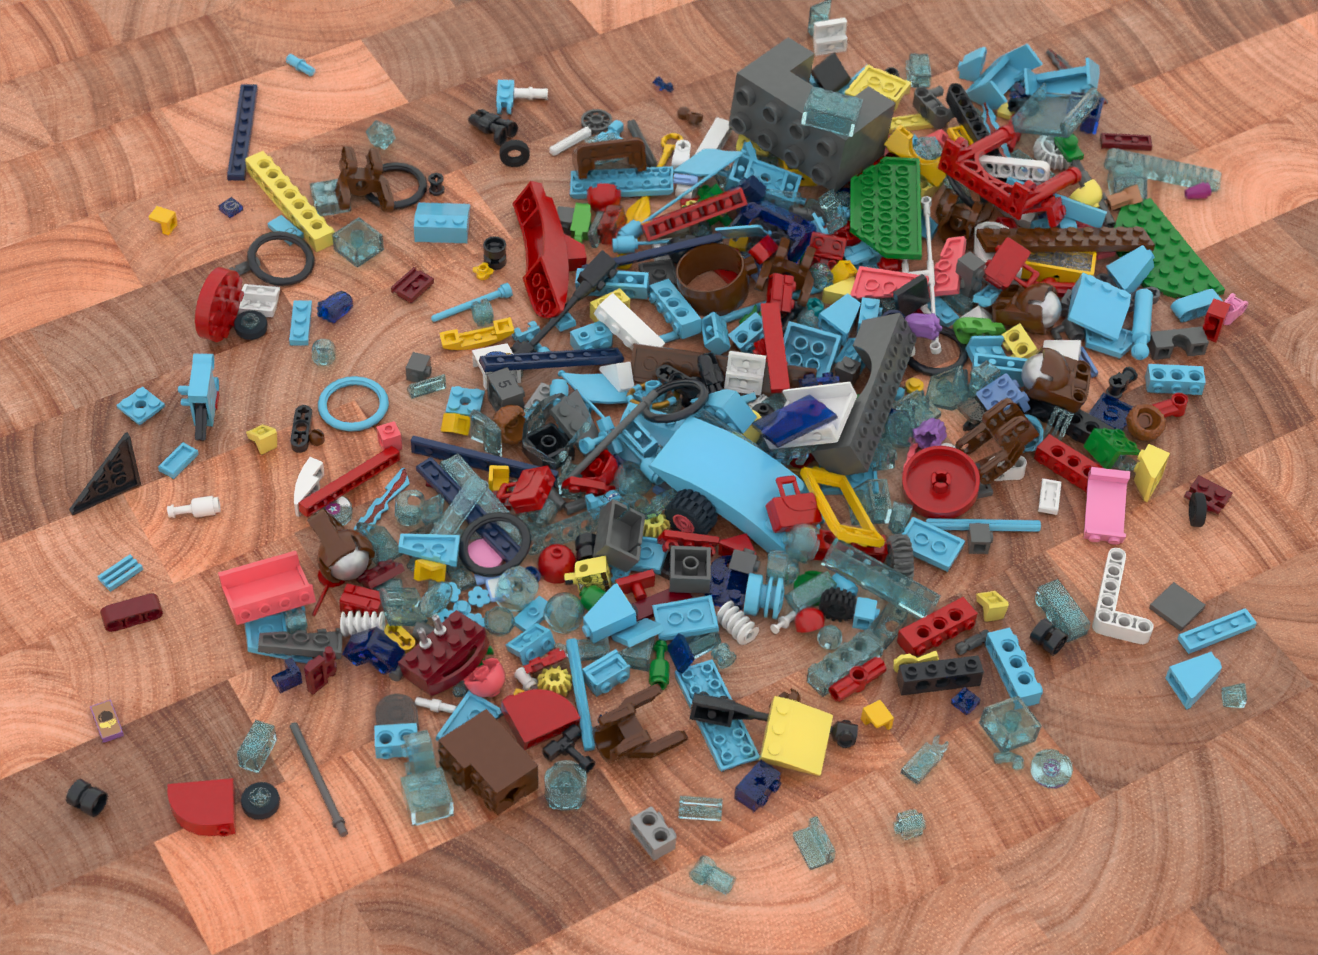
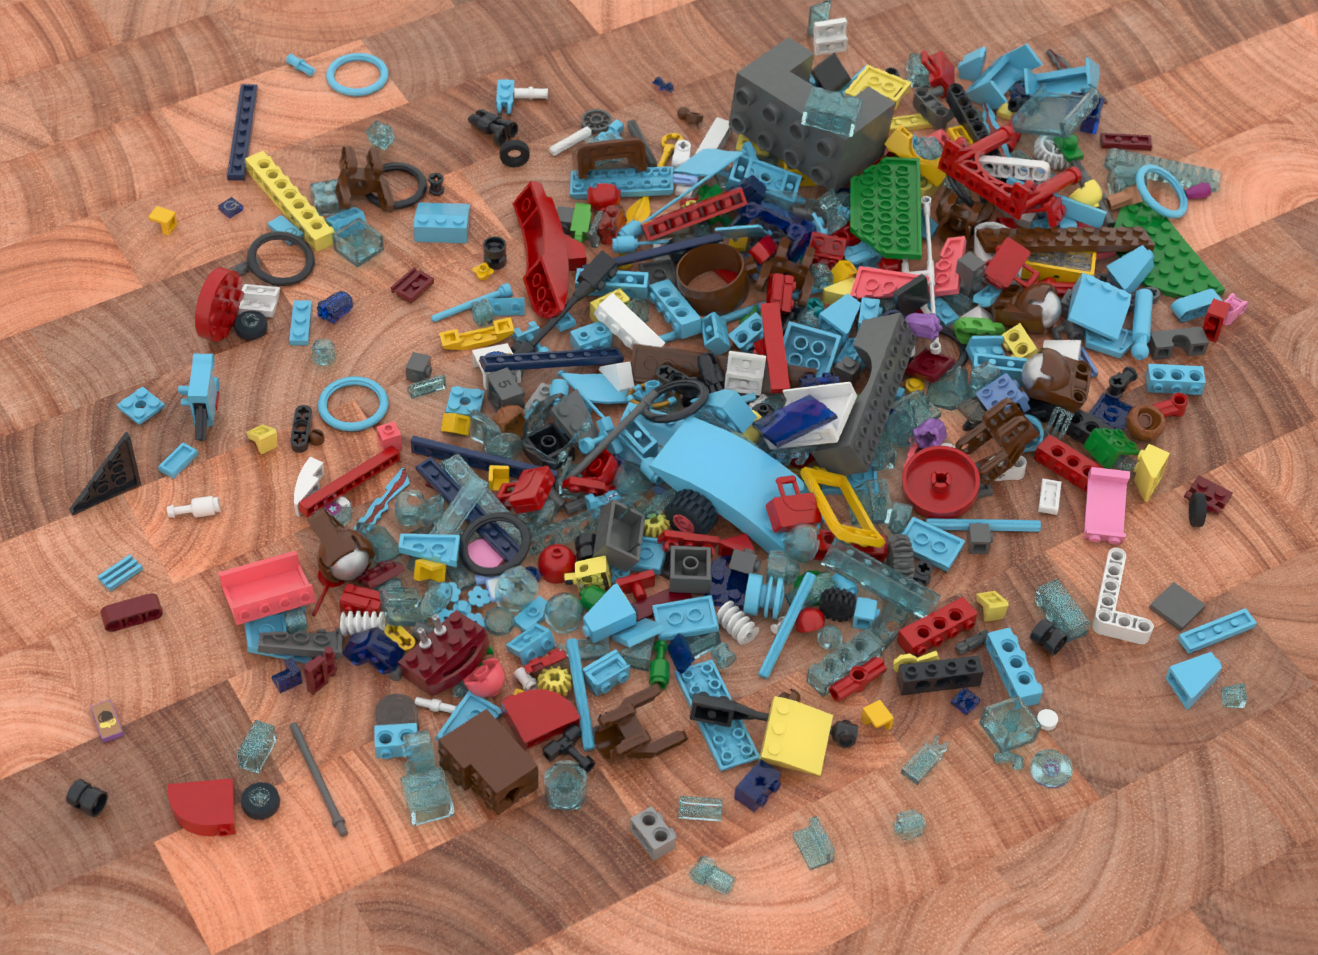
(343, 218): none -> medium azure bracket
(357, 91): none -> medium azure wedge
(505, 445): none -> clear light blue dish
(507, 306): none -> medium azure hinge
(640, 308): none -> clear light blue hair
(786, 625): none -> medium azure axle
(922, 572): none -> black connector
(929, 366): none -> dark red plate
(940, 70): none -> red piece
(1047, 719): none -> white tile
(1172, 181): none -> medium azure wedge

